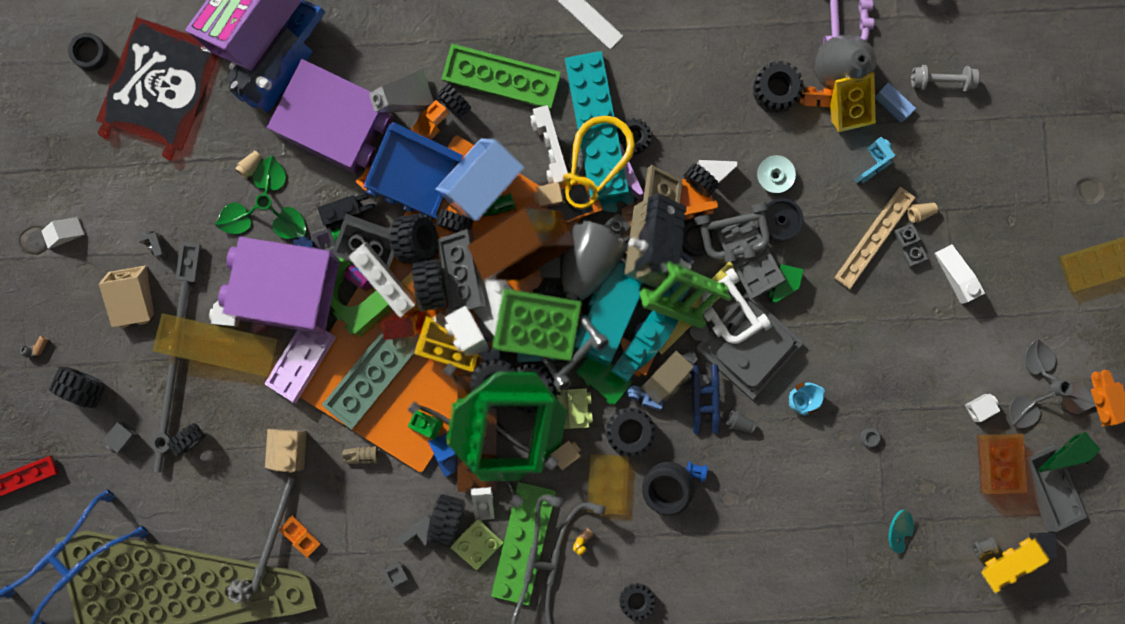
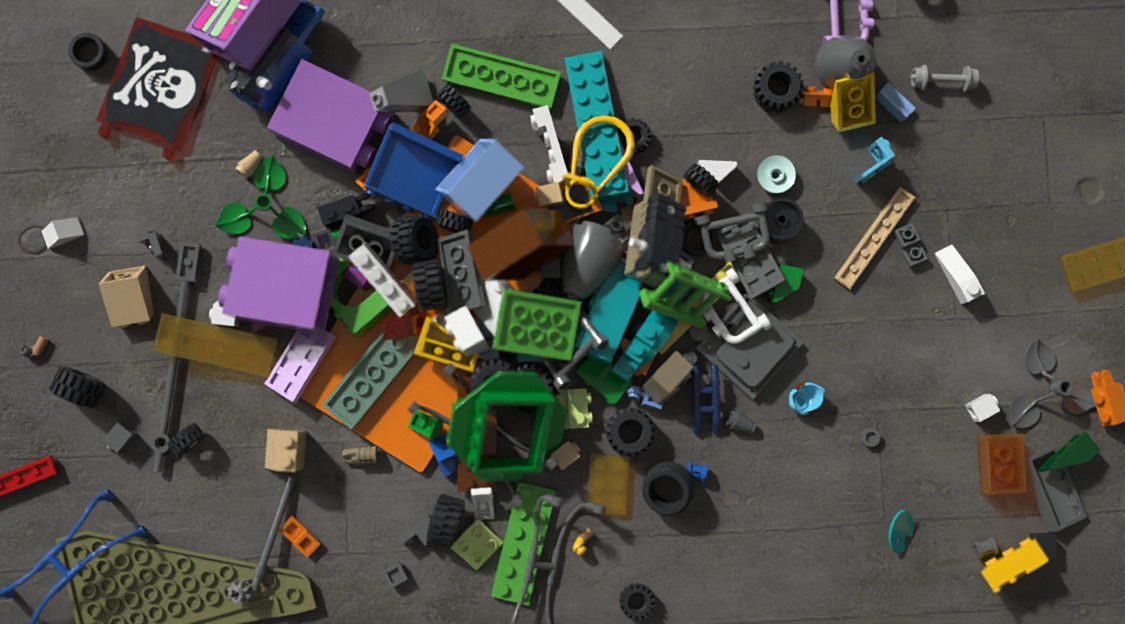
(920, 212): tan cone -> none

